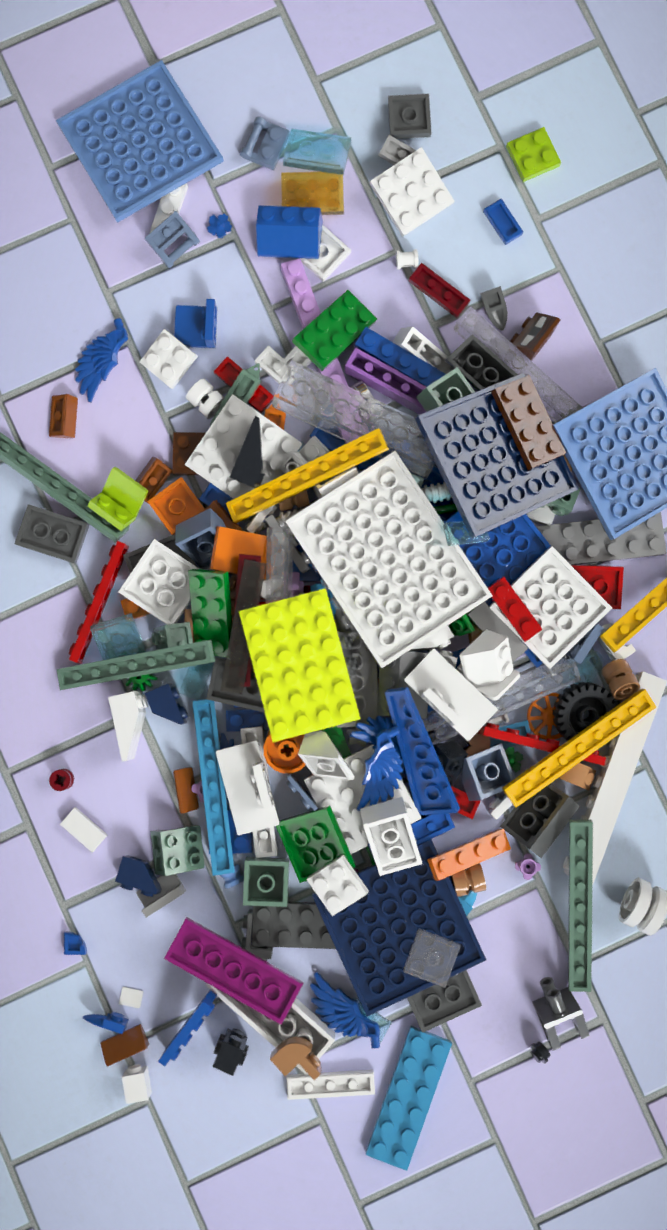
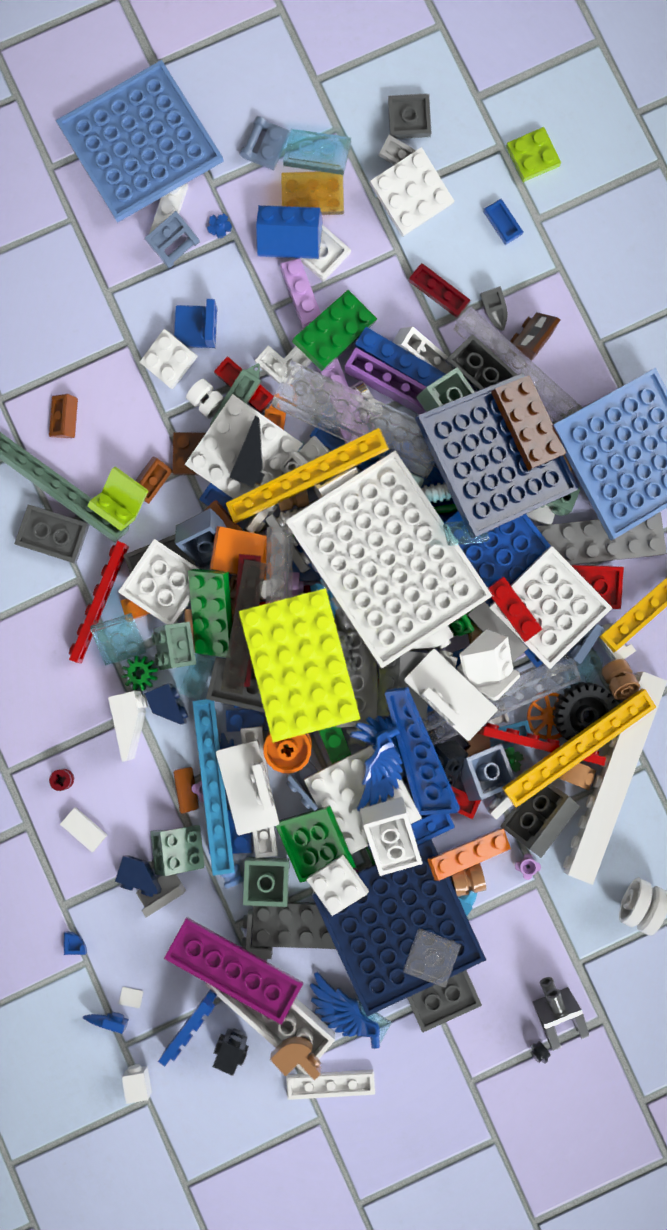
(100, 359): blue animal -> none
(124, 1045): dark orange slope -> none
(136, 665): sand green plate -> none
(175, 504): orange plate -> none
(323, 757): white slope -> none
(406, 259): white bush -> none
(408, 1098): dark azure plate -> none
(580, 905): sand green plate -> none

